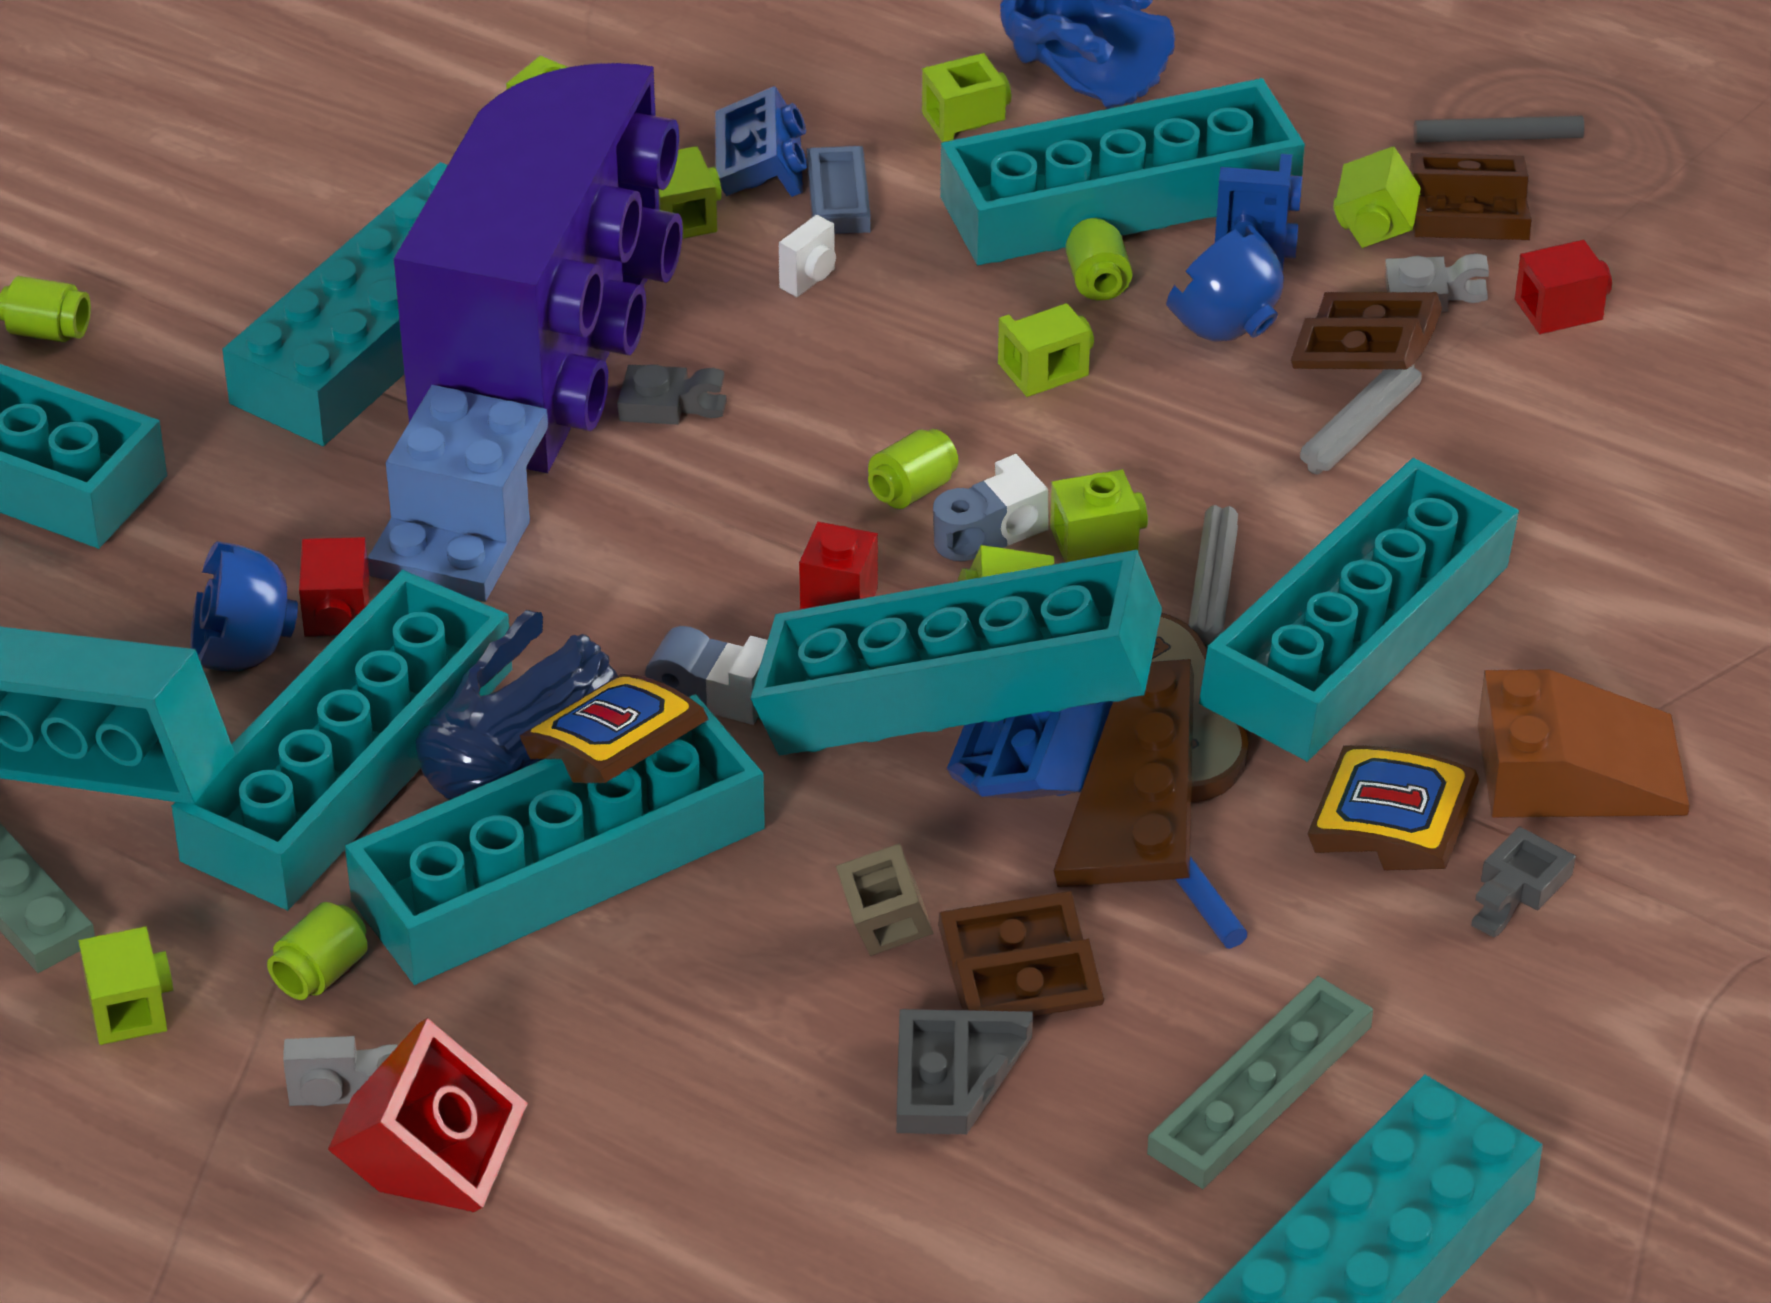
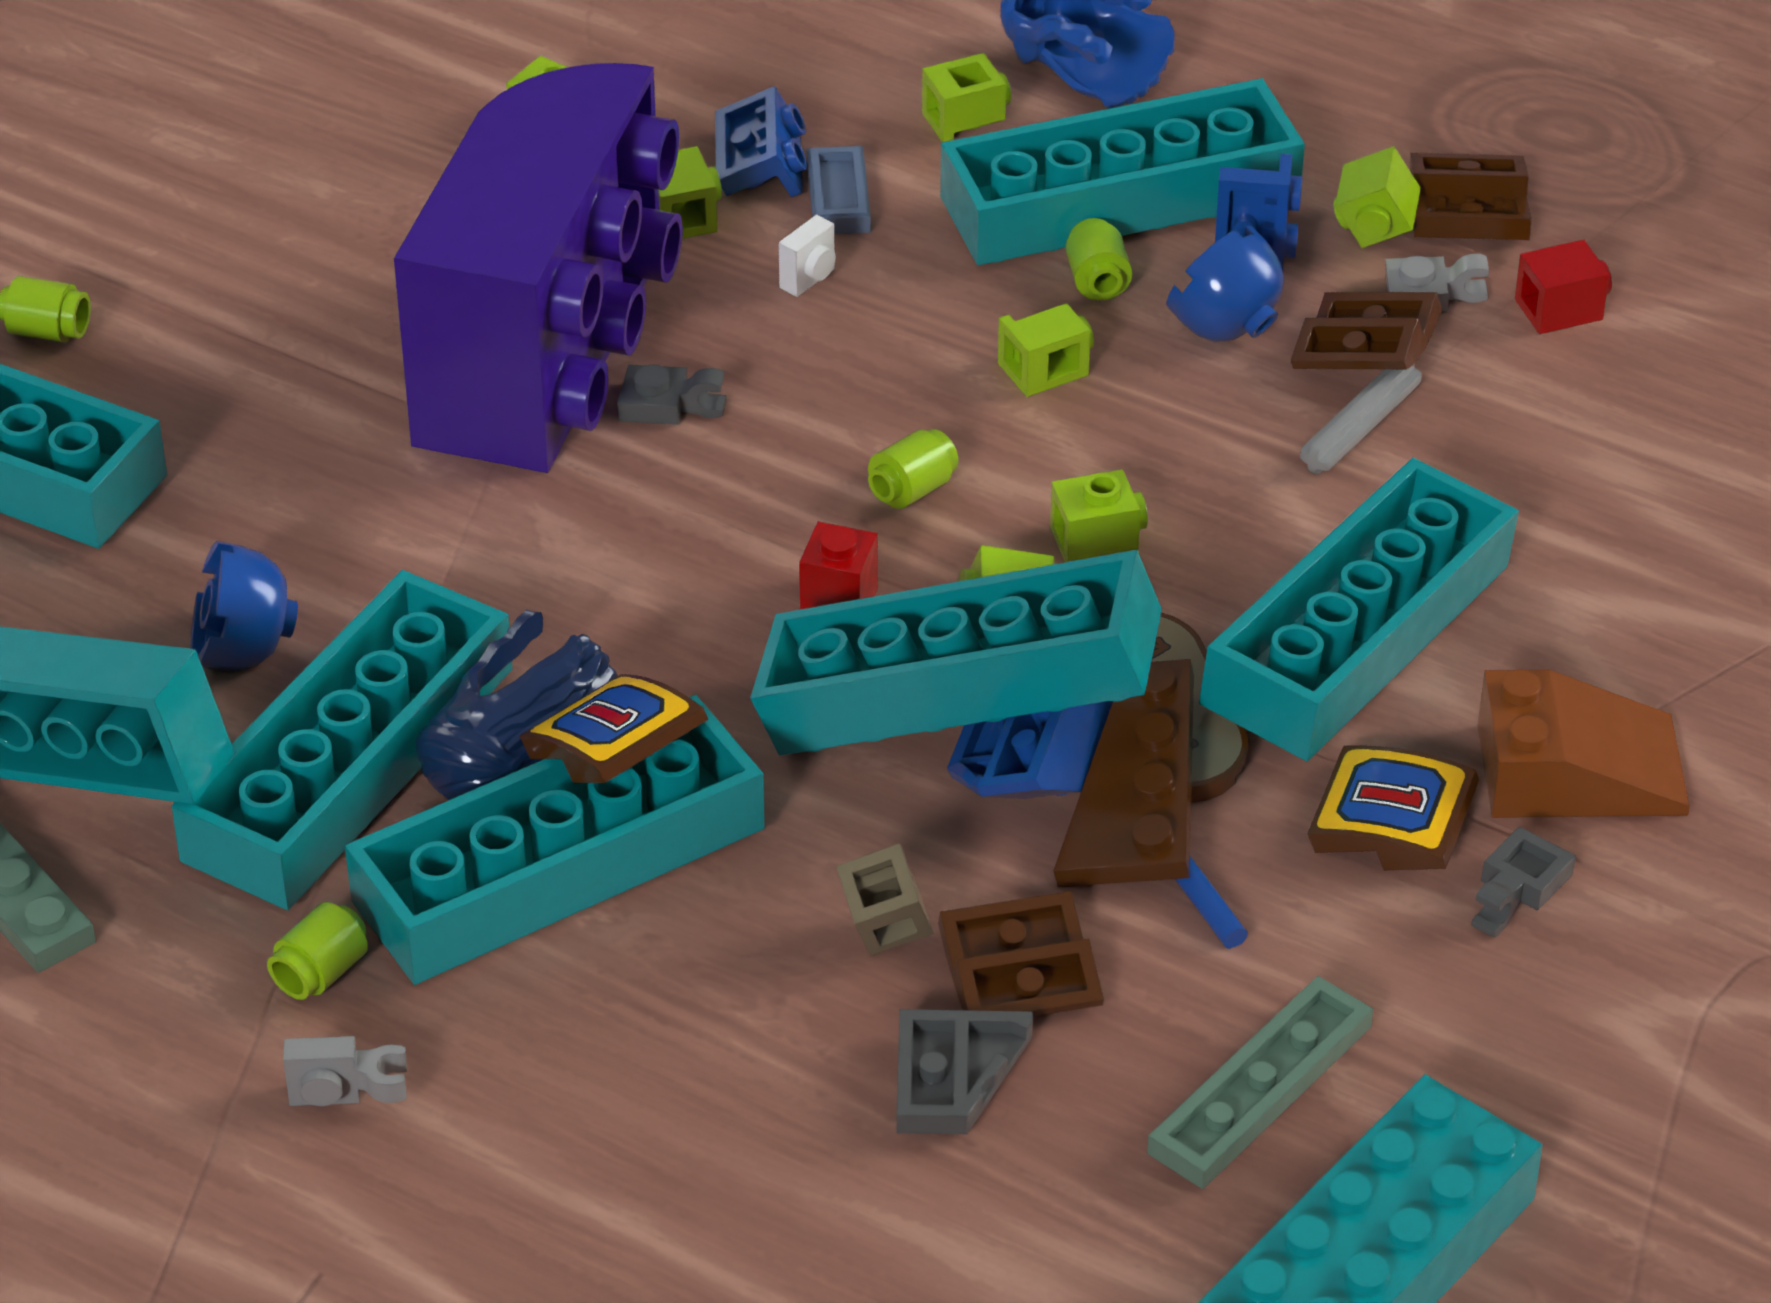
(125, 984): lime brick -> none
(332, 583): red brick -> none
(333, 336): teal brick -> none
(430, 1123): red slope -> none
(458, 490): medium blue bracket -> none
(711, 669): leg -> none
(991, 512): leg -> none
(1213, 572): light grey axle -> none
(1498, 129): dark grey bar -> none

